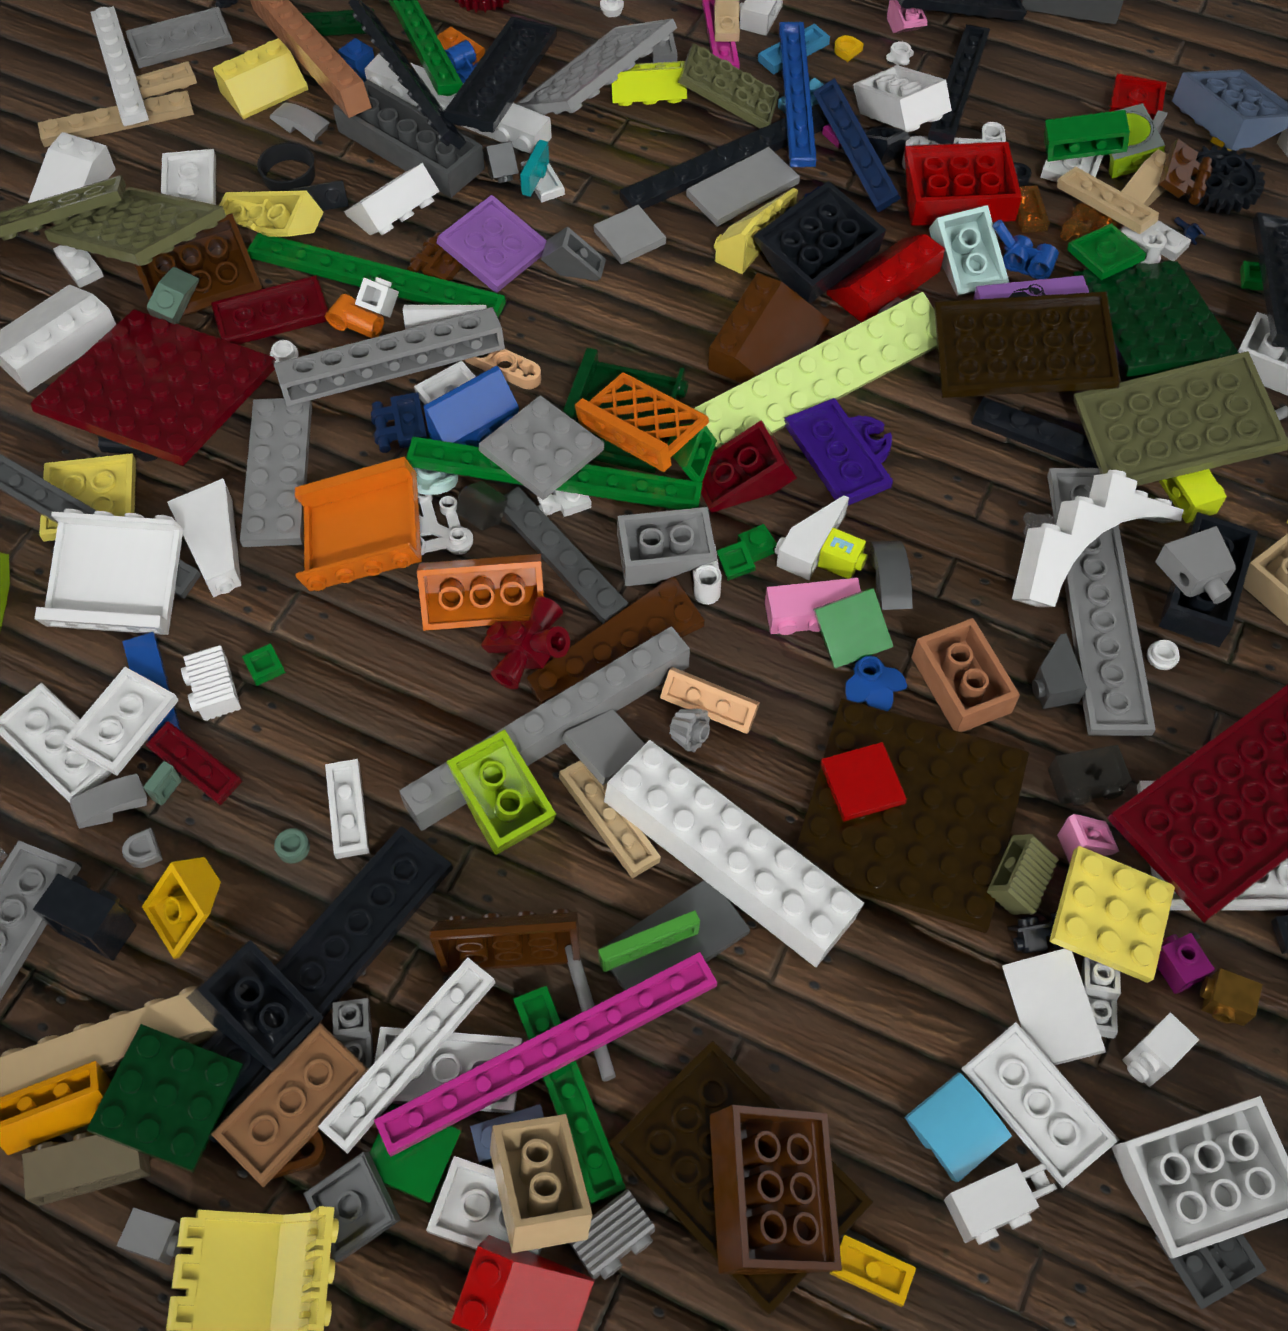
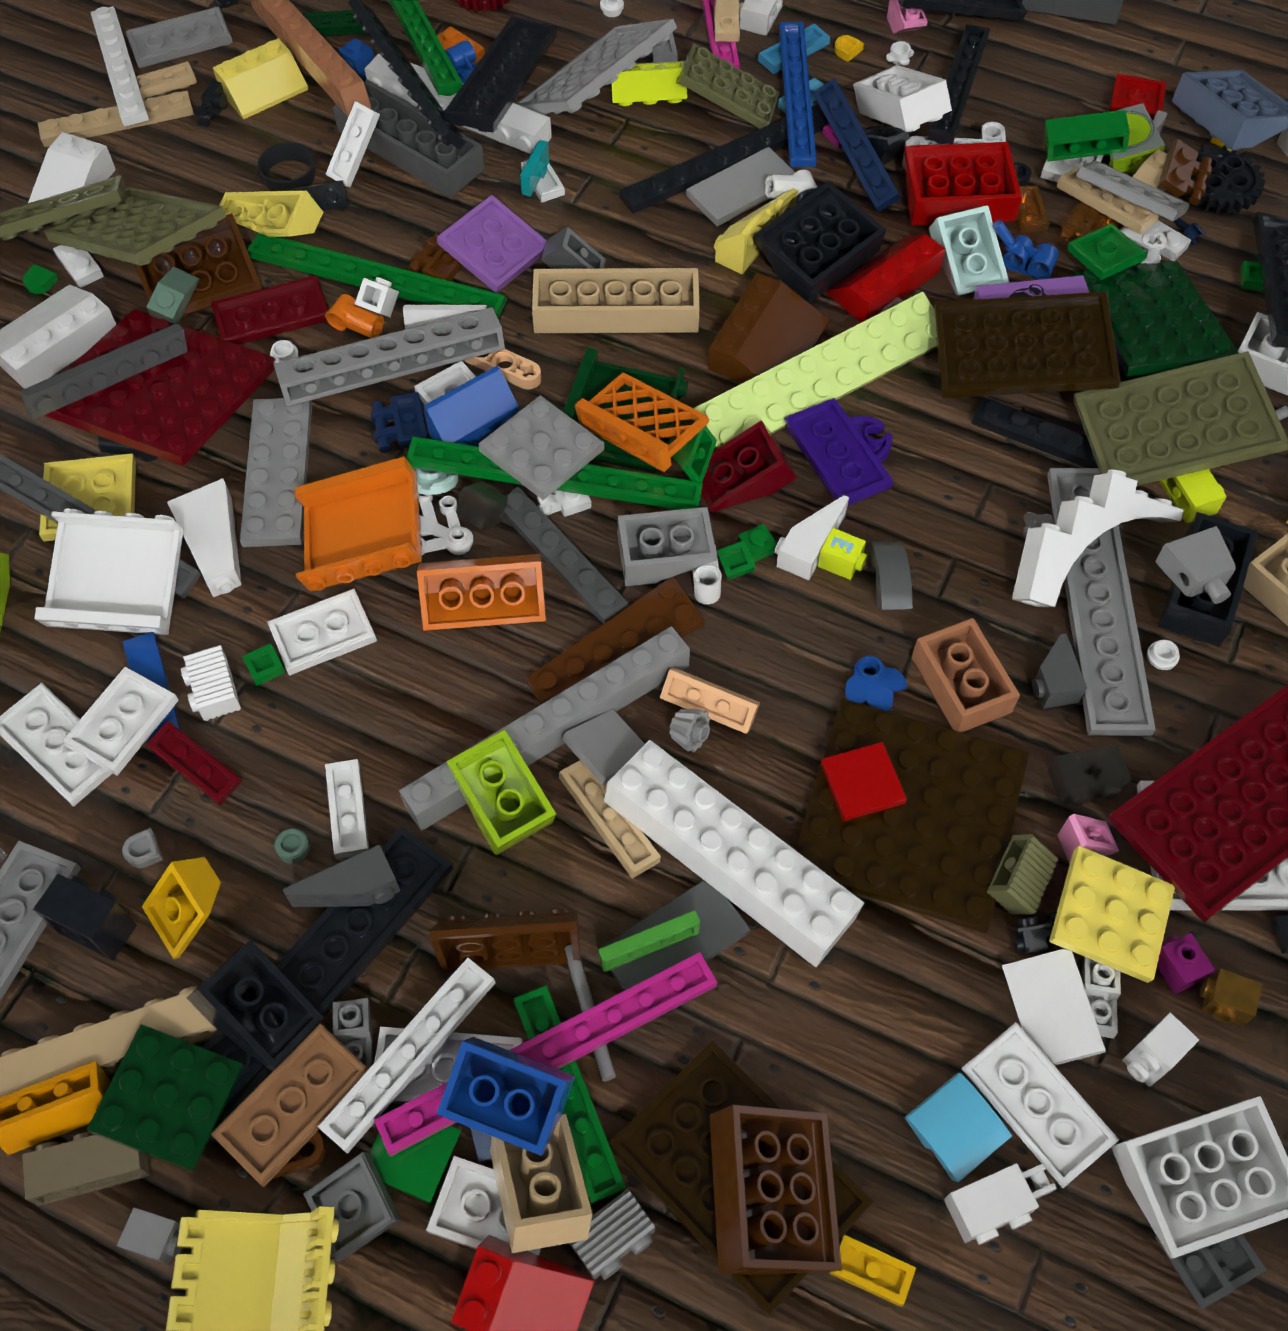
(39, 279): none -> green tile
(99, 803): light grey slope -> none
(103, 371): none -> dark grey plate
(162, 783): sand green tile -> none
(190, 175): white plate -> none
(213, 103): none -> black plate
(297, 117): light grey slope -> none
(321, 631): none -> white tile
(352, 144): none -> white plate
(353, 882): none -> dark grey slope
(394, 201): white slope -> none
(500, 161): dark grey slope -> none
(505, 1095): none -> blue slope
(526, 642): dark red brick -> none
(616, 300): none -> tan brick
(629, 234): light grey tile -> none
(780, 184): none -> white piece
(792, 606): bright pink brick -> none
(853, 627): tile -> none
(1133, 190): none -> light grey tile

